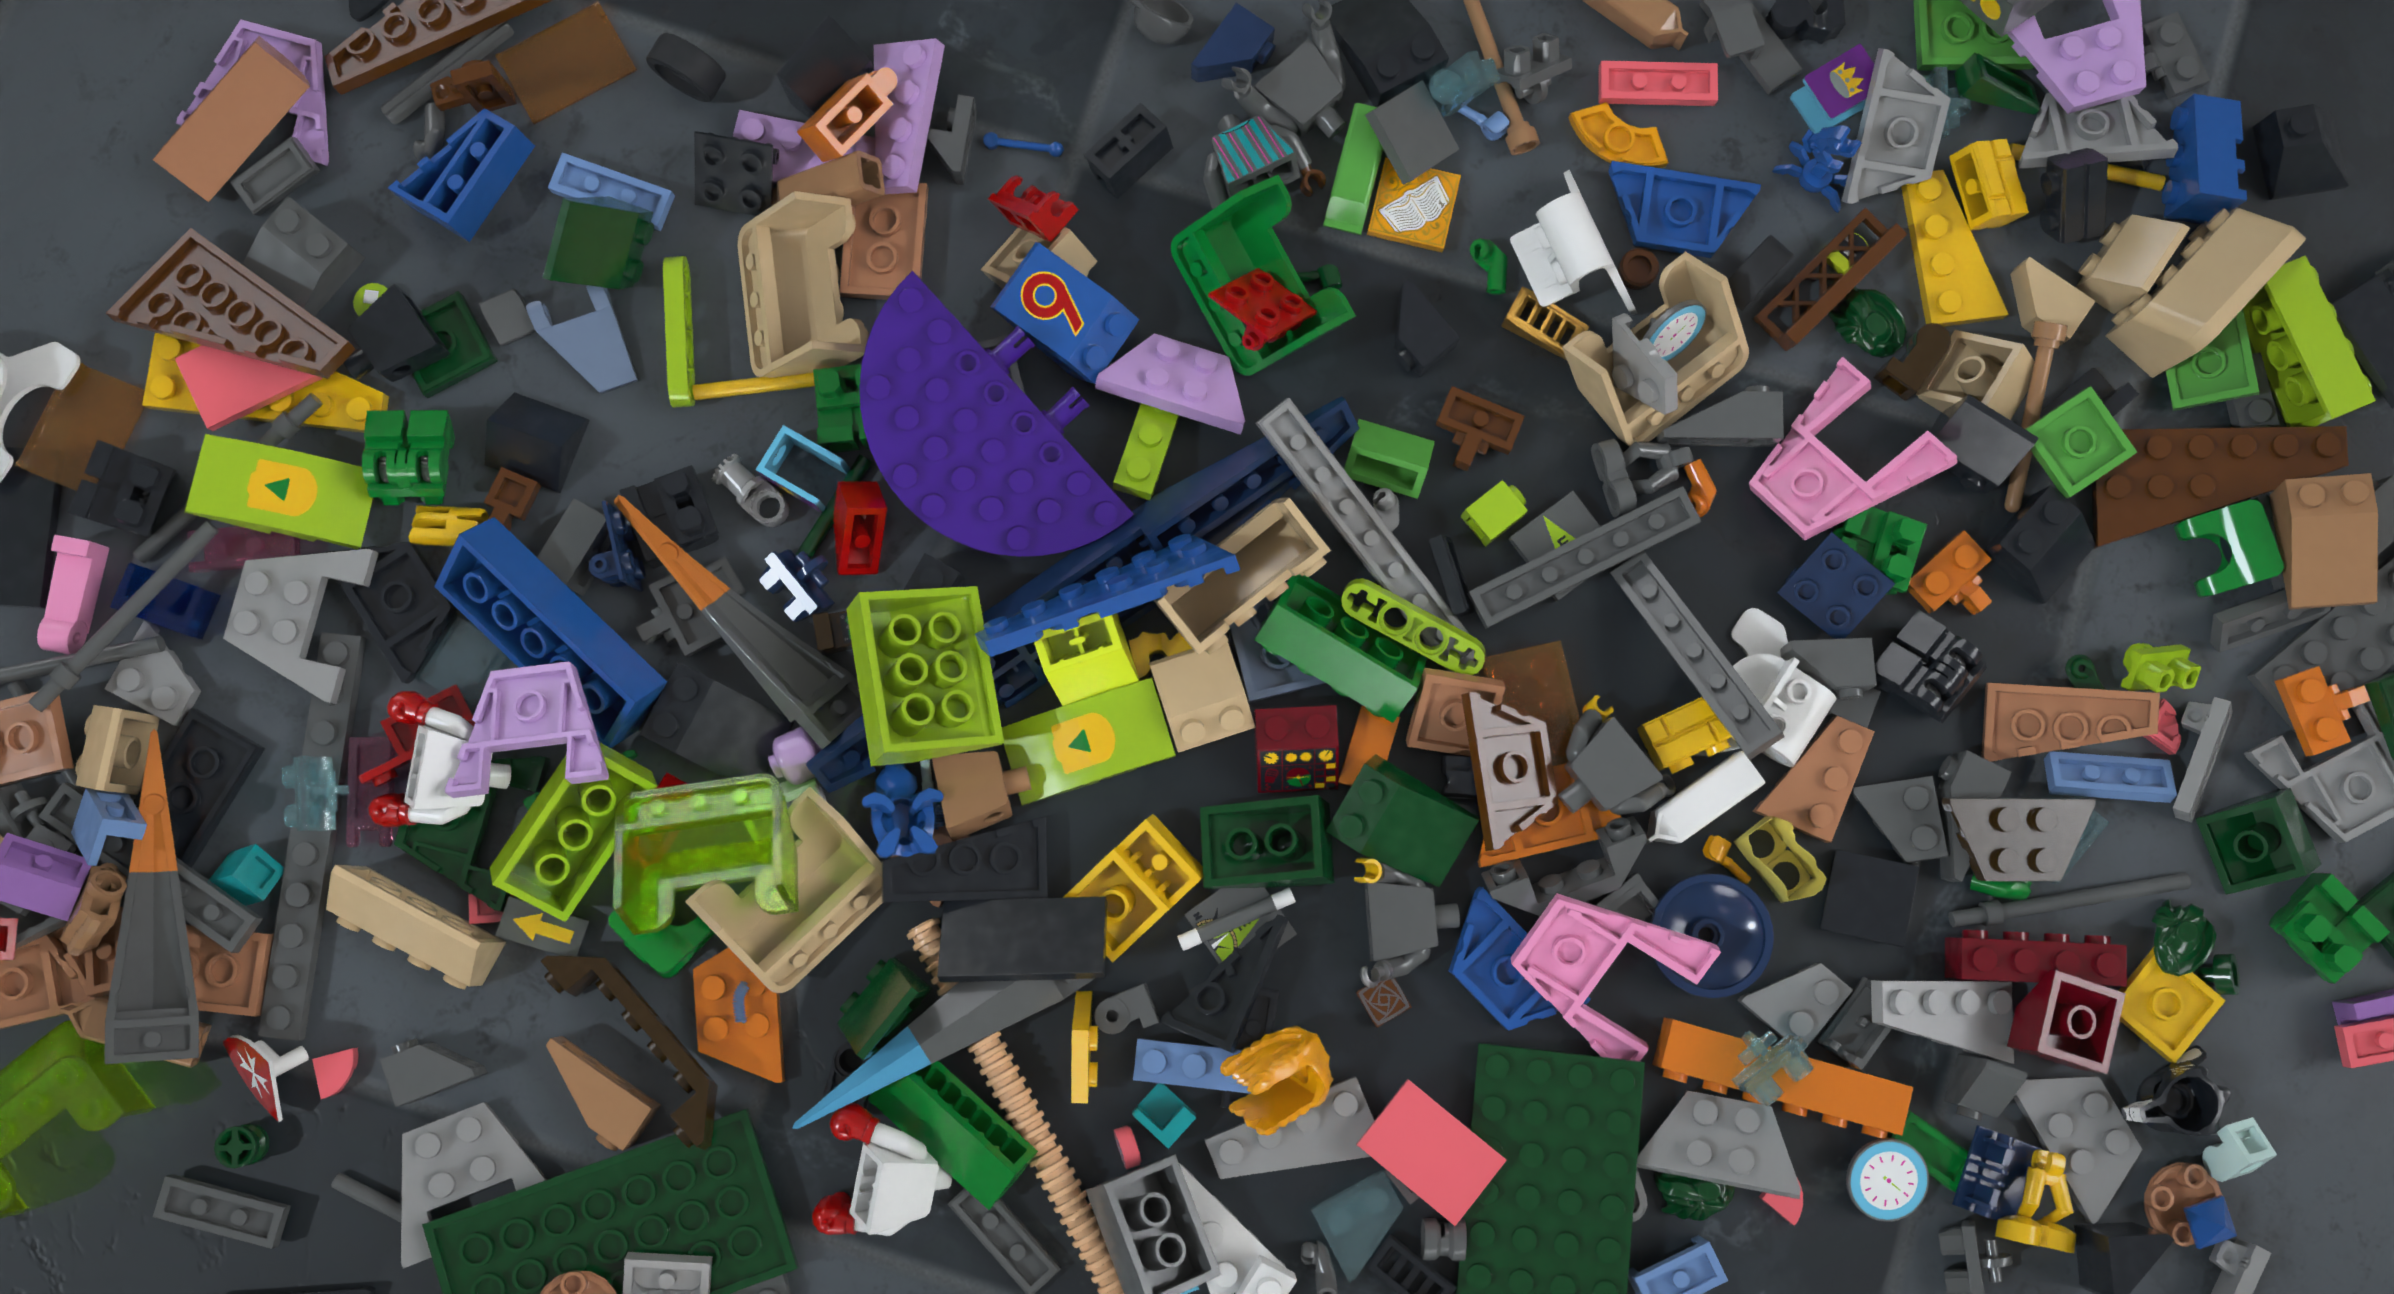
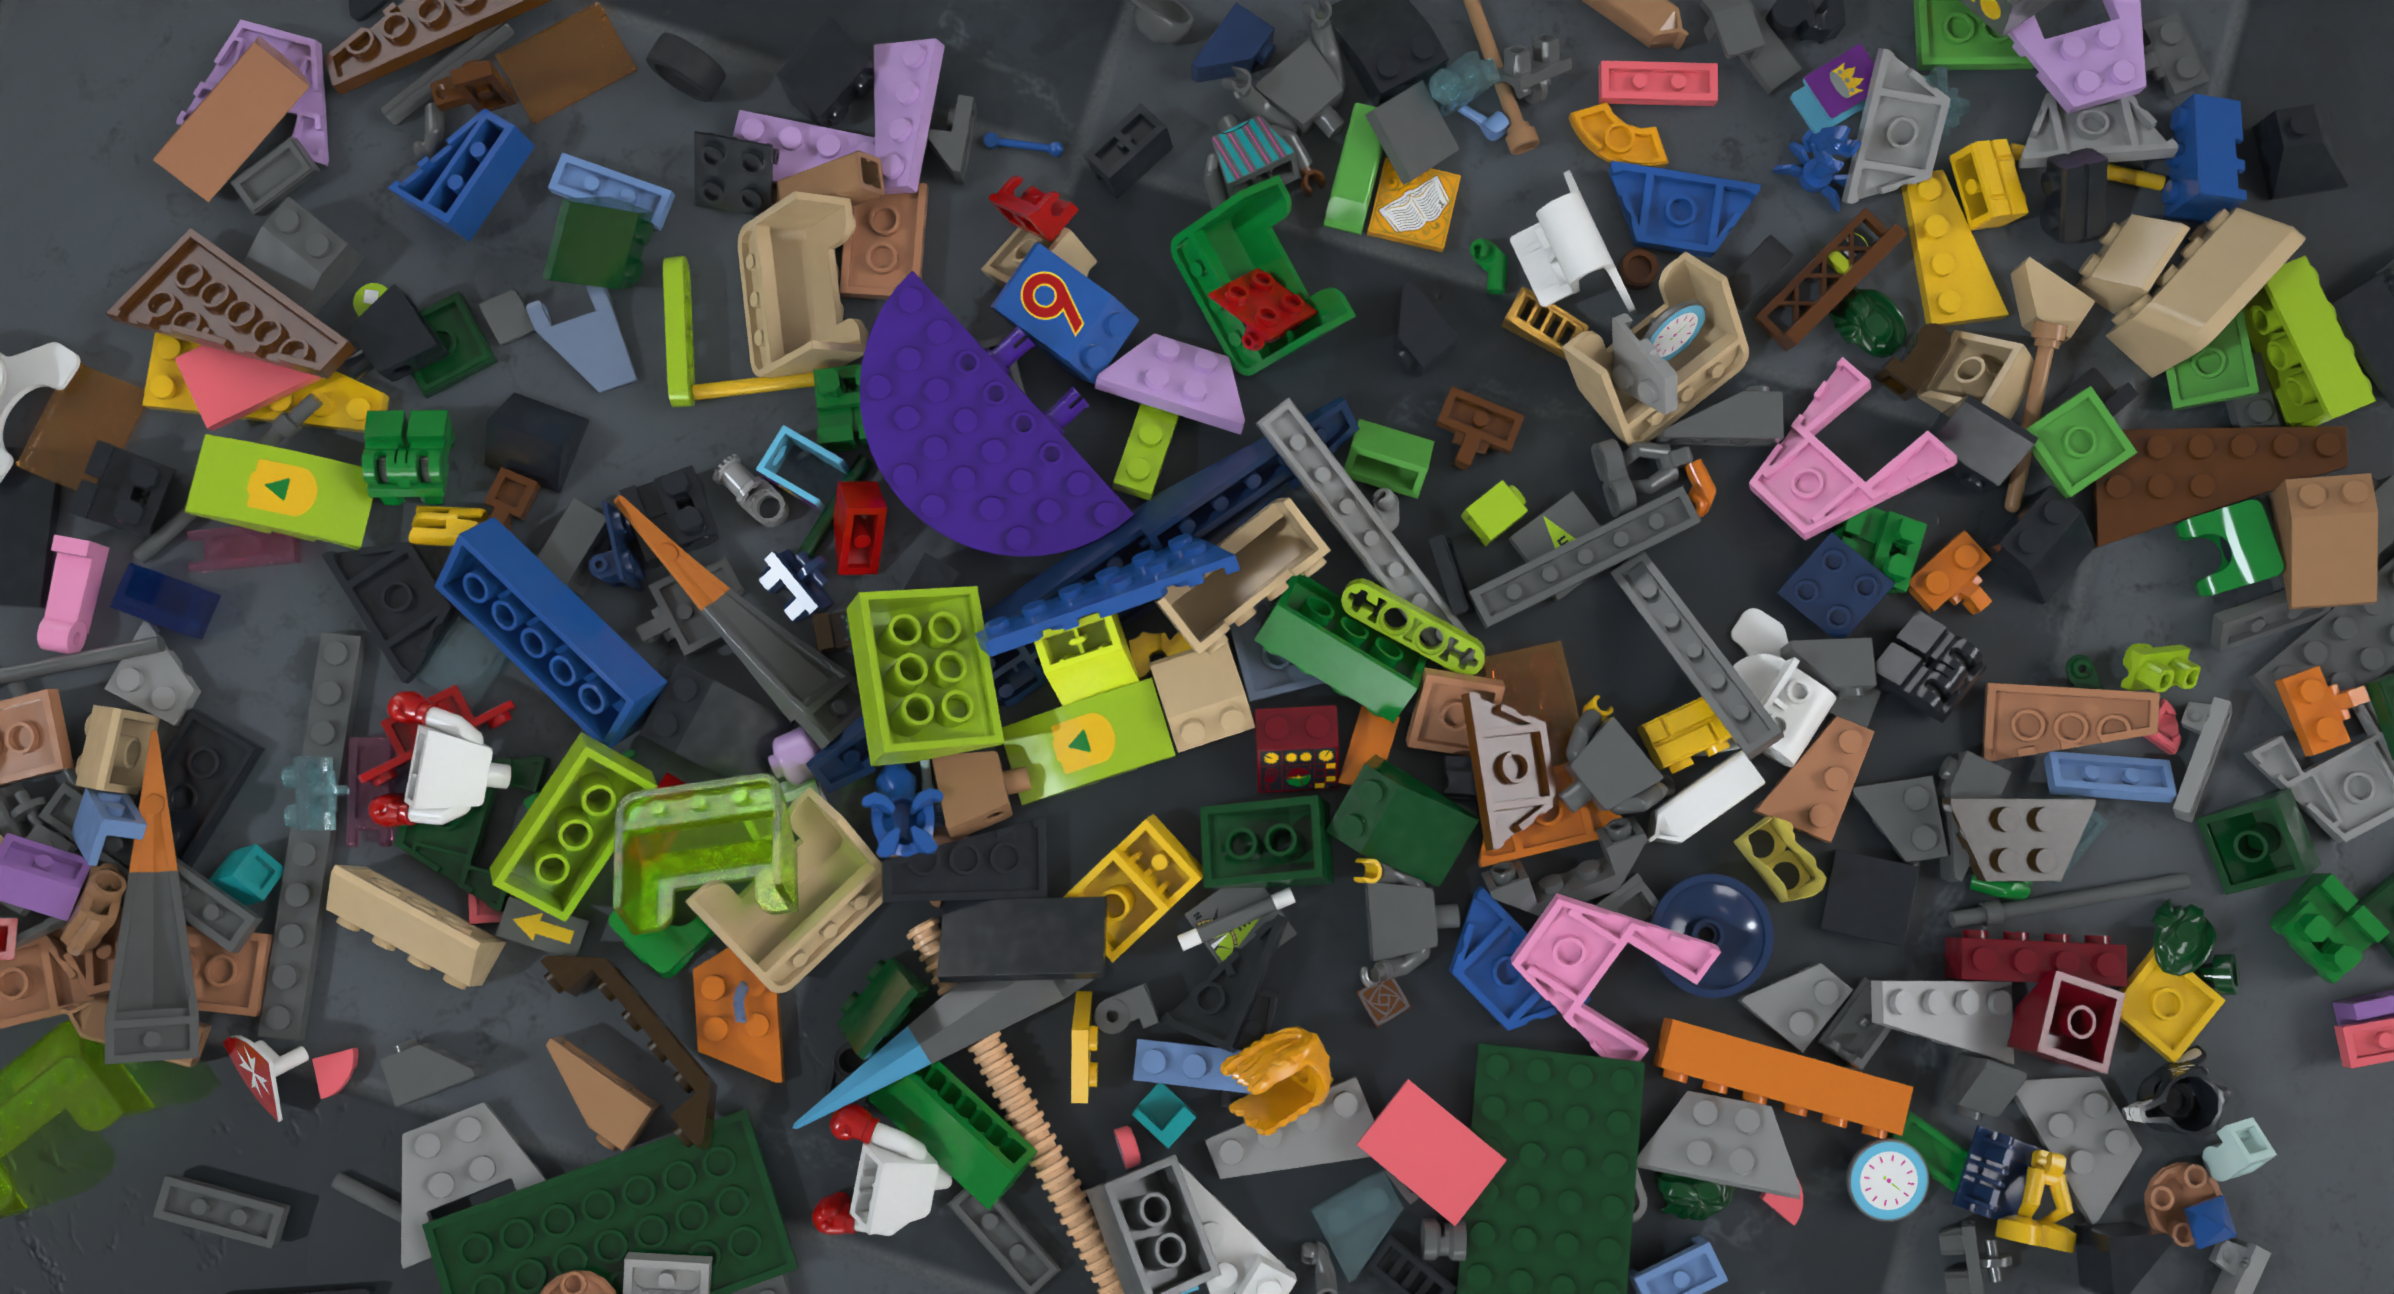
(68, 673): dark grey bar -> none
(231, 1148): dark green wheel -> none
(279, 611): light grey wing -> none
(528, 711): lavender wing -> none
(849, 114): orange brick -> none
(1327, 275): dark green hand -> none
(1716, 850): light orange hand -> none
(1785, 1054): clear light blue hips -> none
(1994, 85): dark green slope -> none

